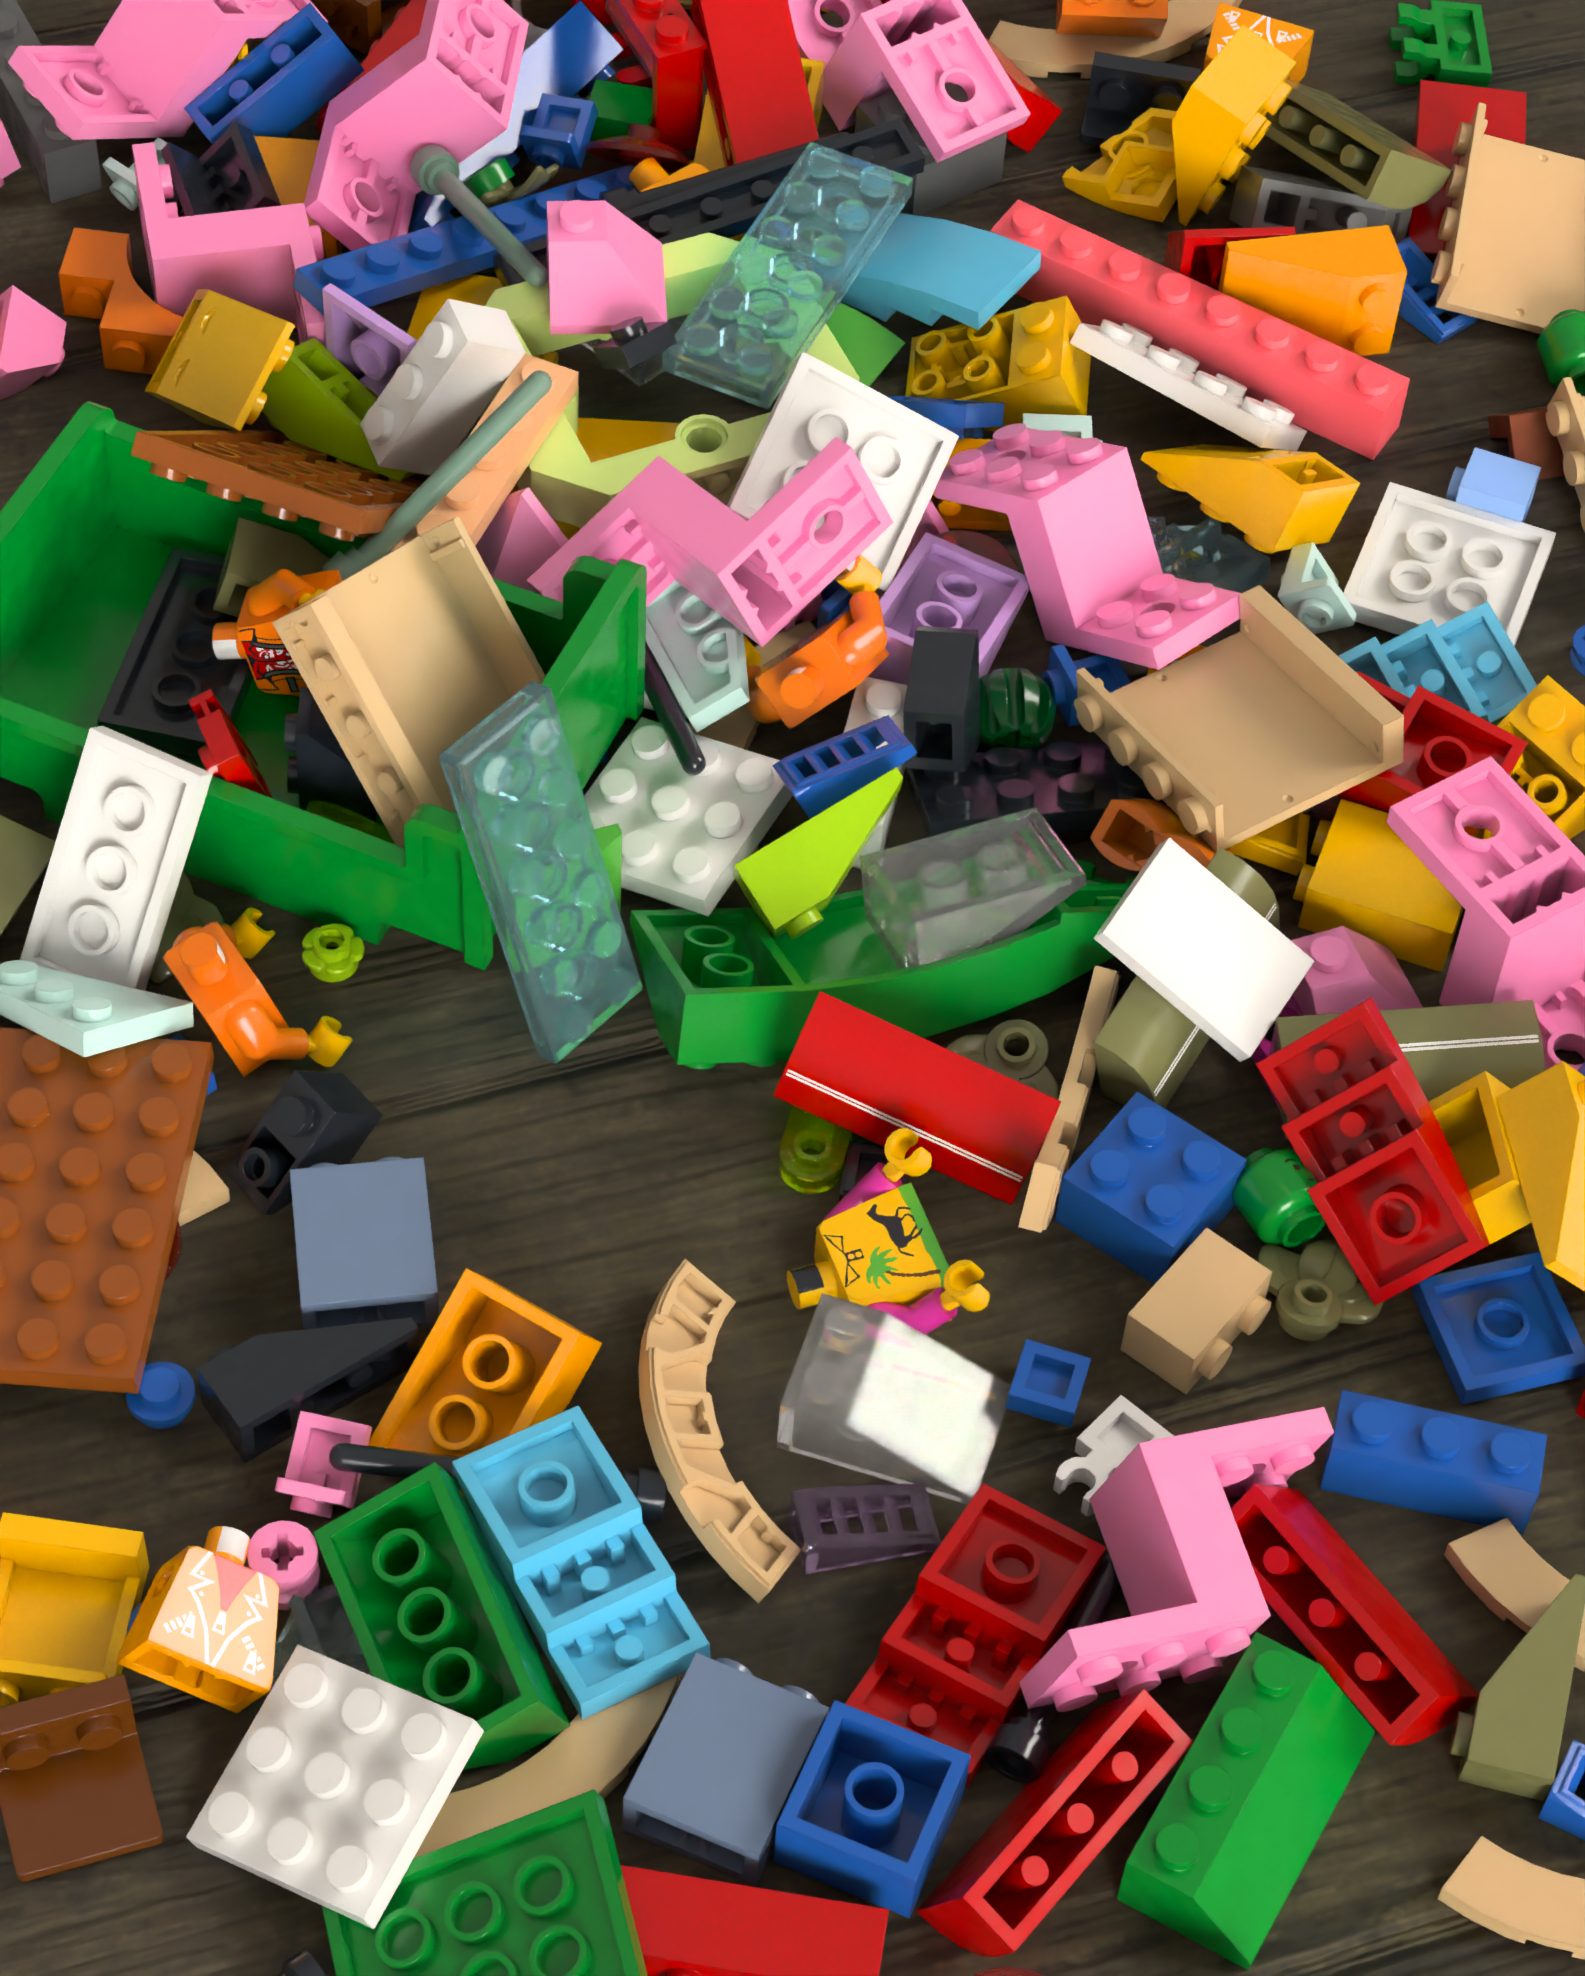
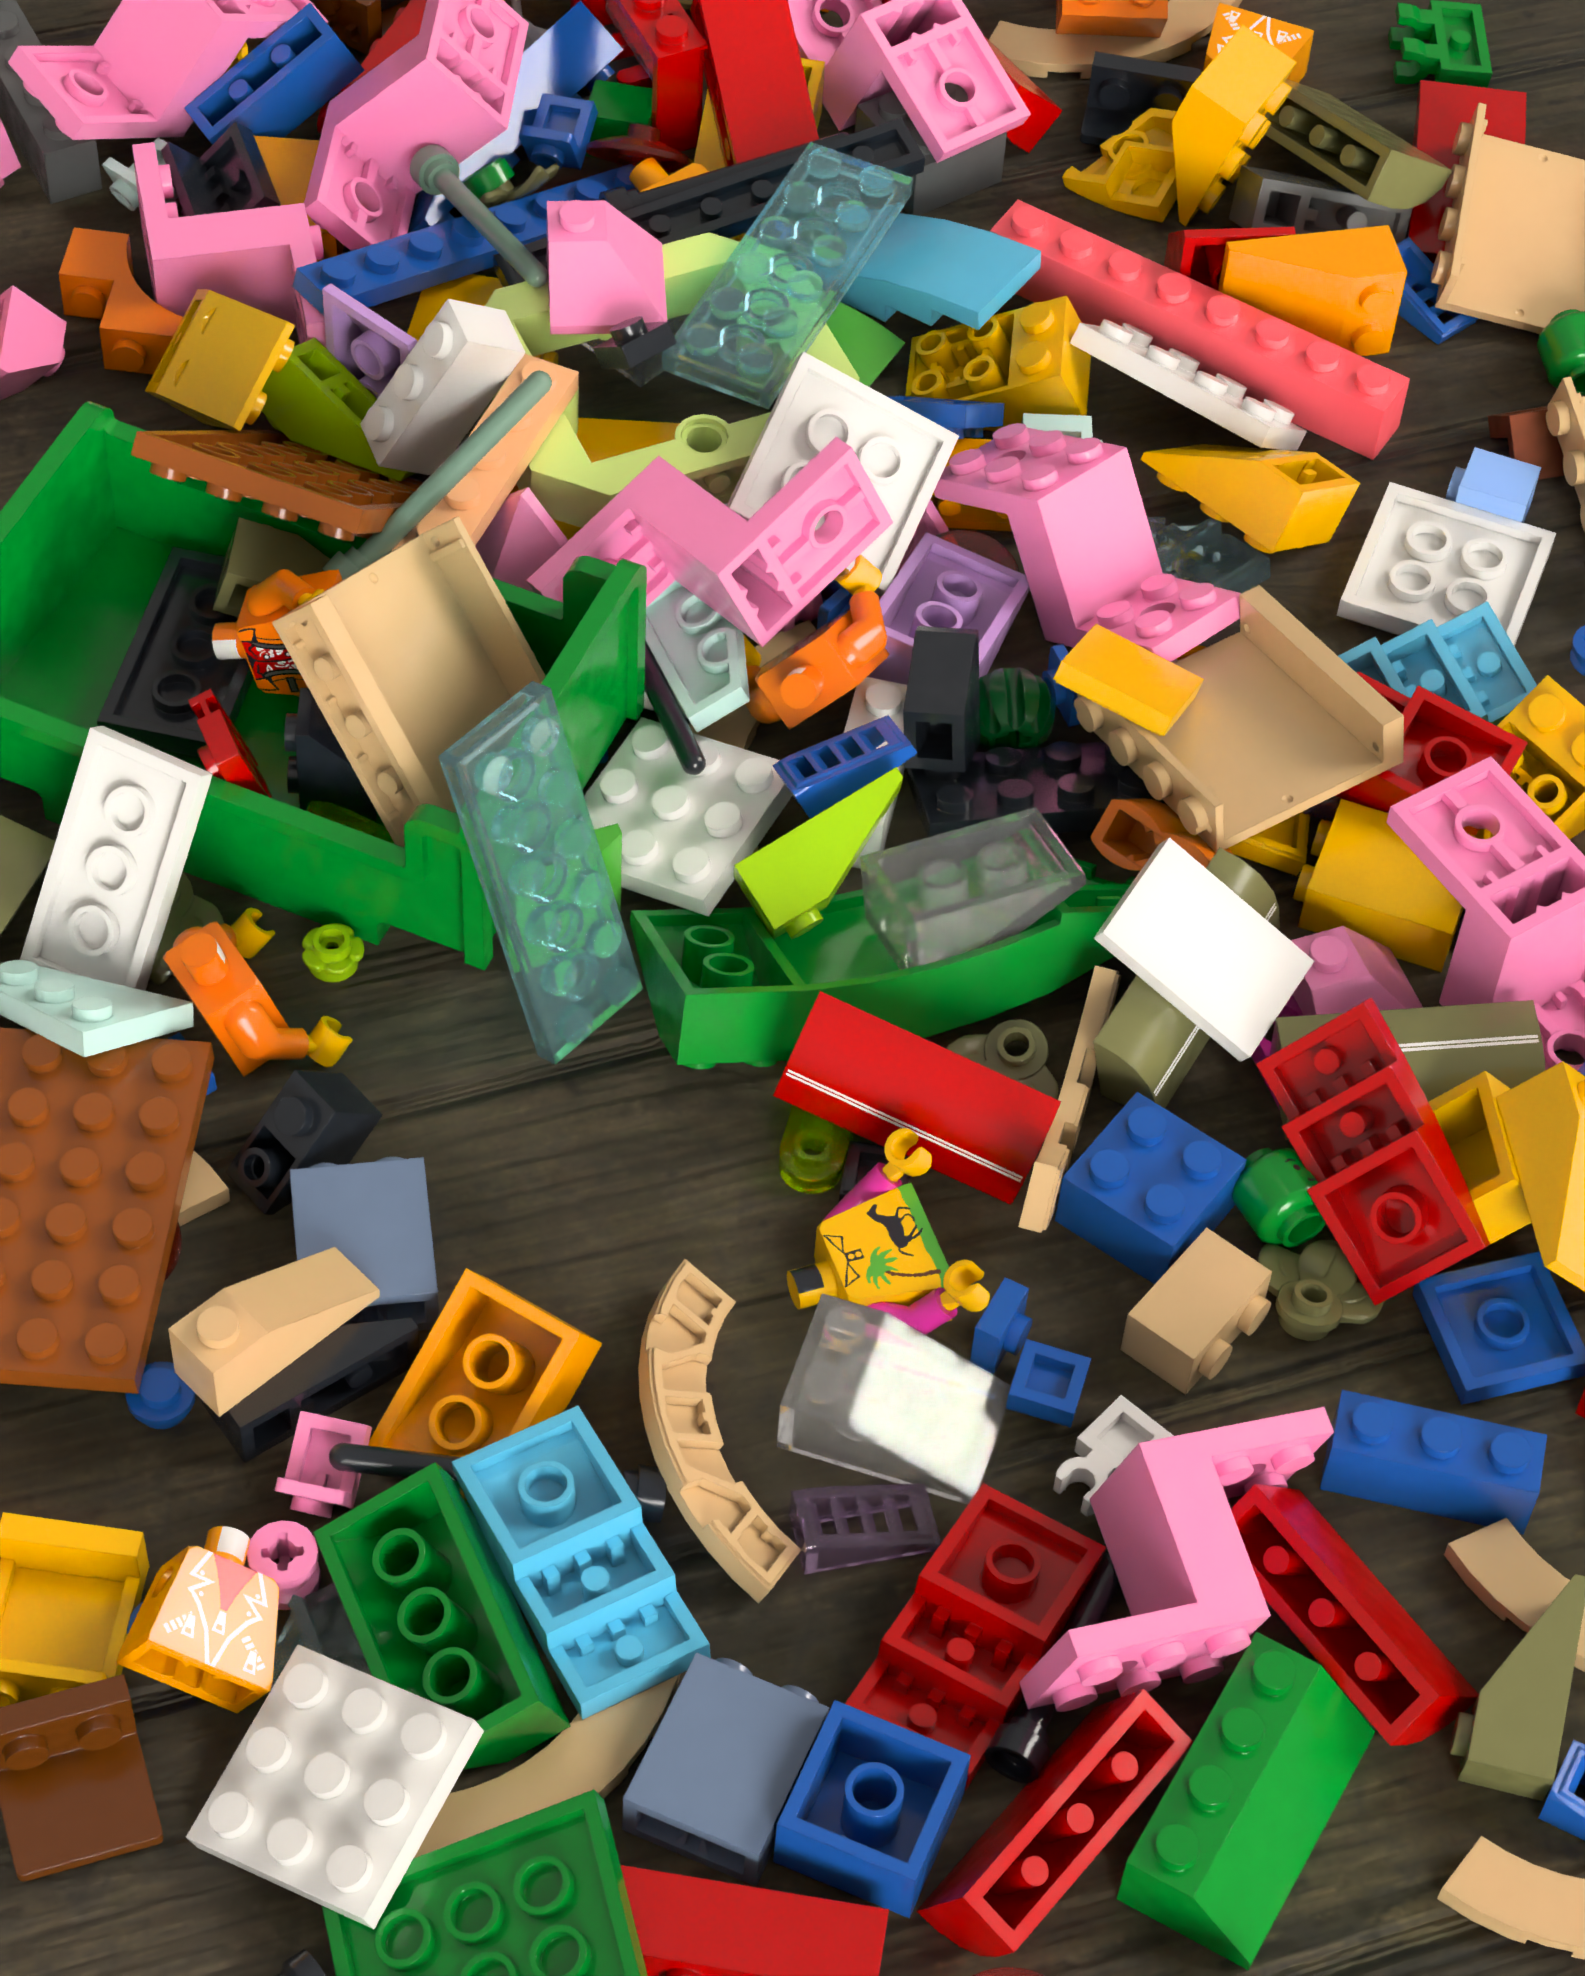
(265, 1325): none -> tan slope
(1002, 1326): none -> blue plate
(1128, 680): none -> yellow tile
(1313, 593): light aqua bracket -> none

